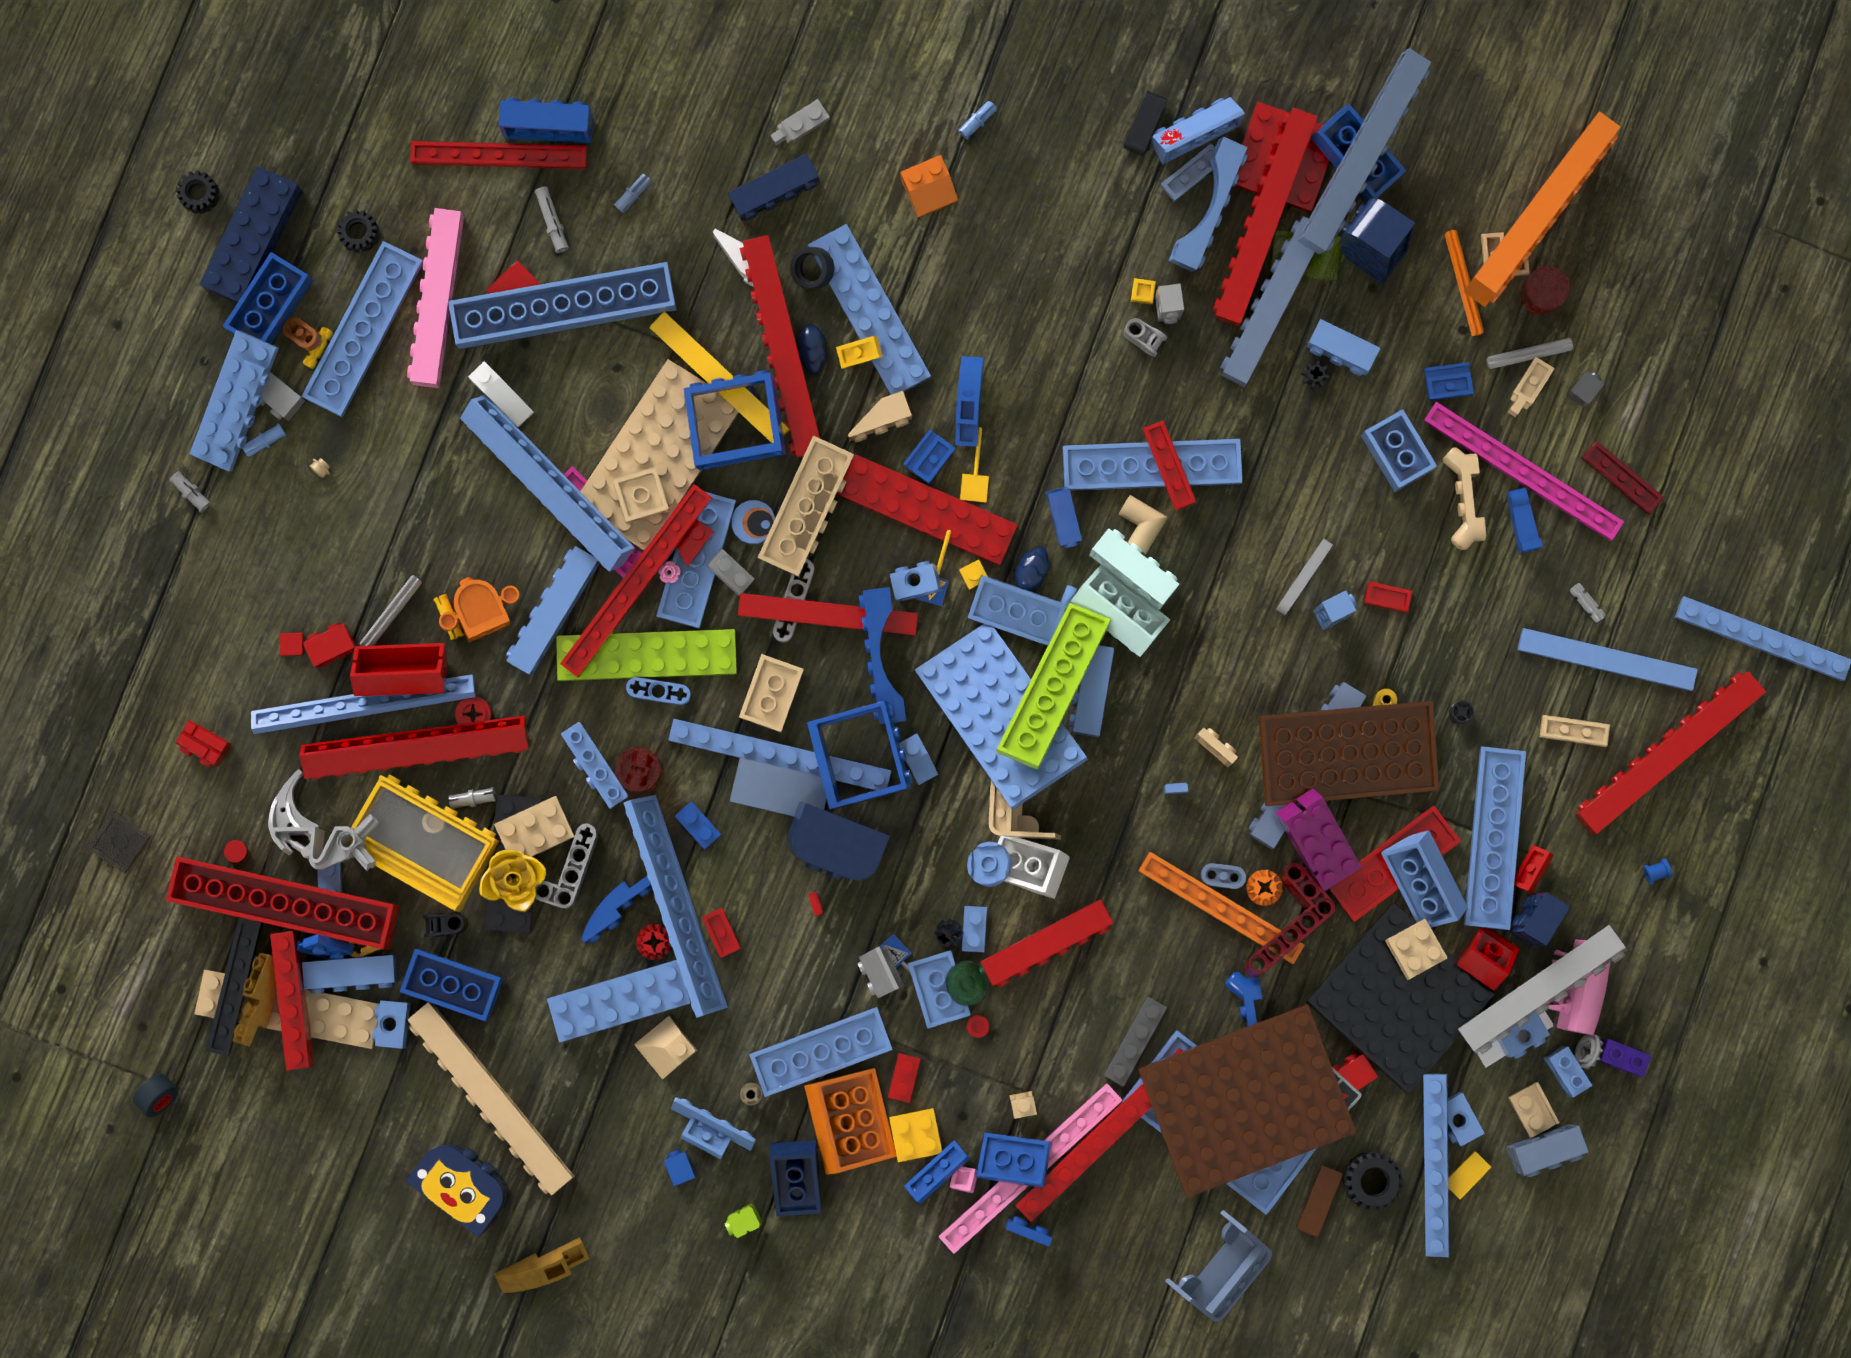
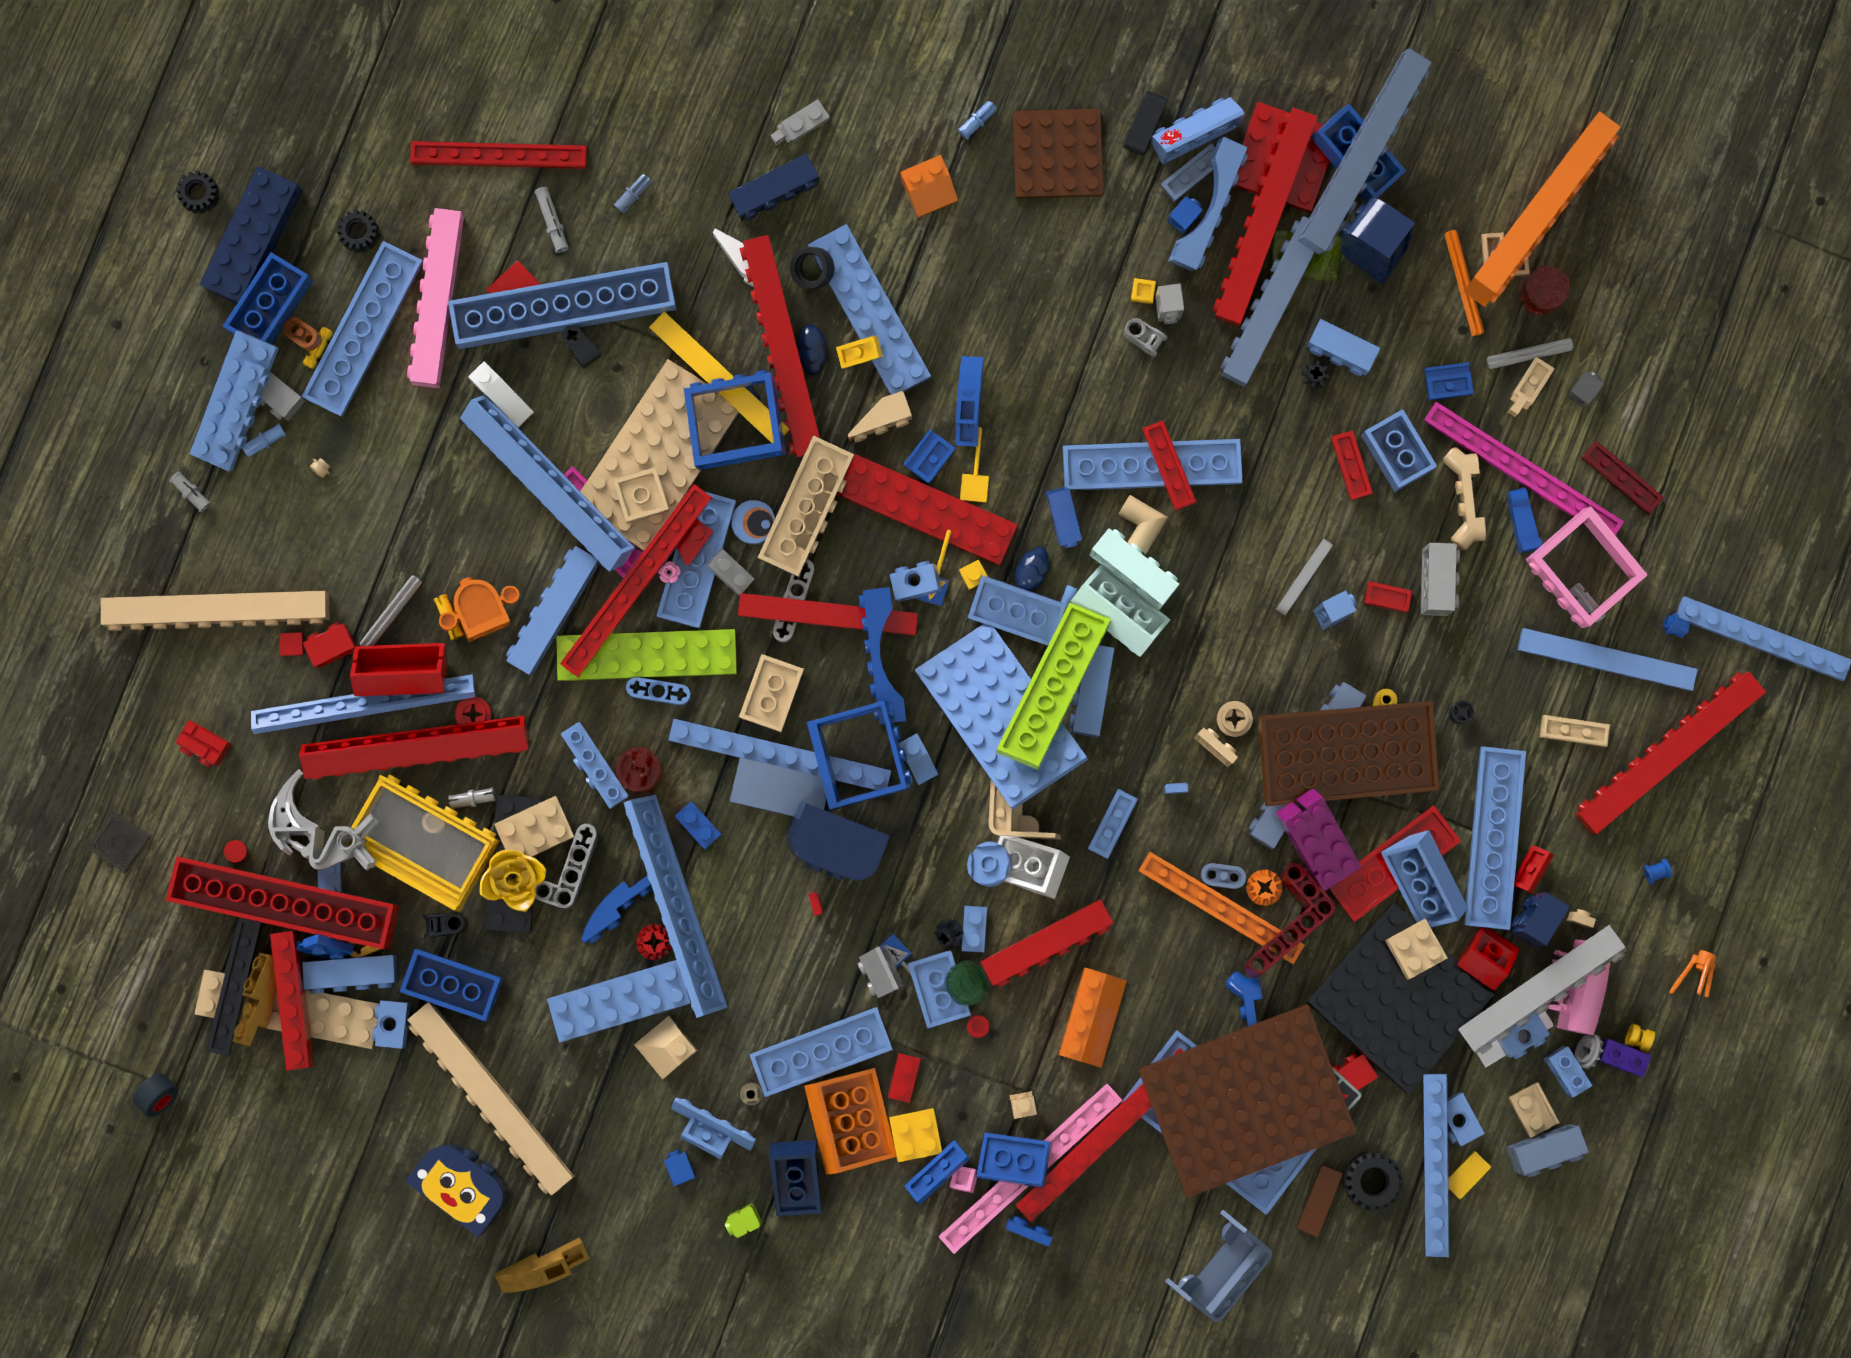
(215, 609): none -> tan brick
(546, 121): blue brick -> none
(582, 349): none -> black piece
(721, 932): red plate -> none
(1057, 153): none -> reddish brown plate
(1092, 1017): none -> orange slope
(1112, 823): none -> medium blue tile
(1135, 1041): dark grey plate -> none
(1185, 214): none -> blue brick
(1241, 711): none -> tan gear
(1351, 465): none -> red plate
(1439, 579): none -> light grey brick
(1581, 918): none -> tan plate
(1612, 546): none -> bright pink window
(1639, 1038): none -> yellow wheel
(1676, 625): none -> blue hose
(1704, 962): none -> orange plant

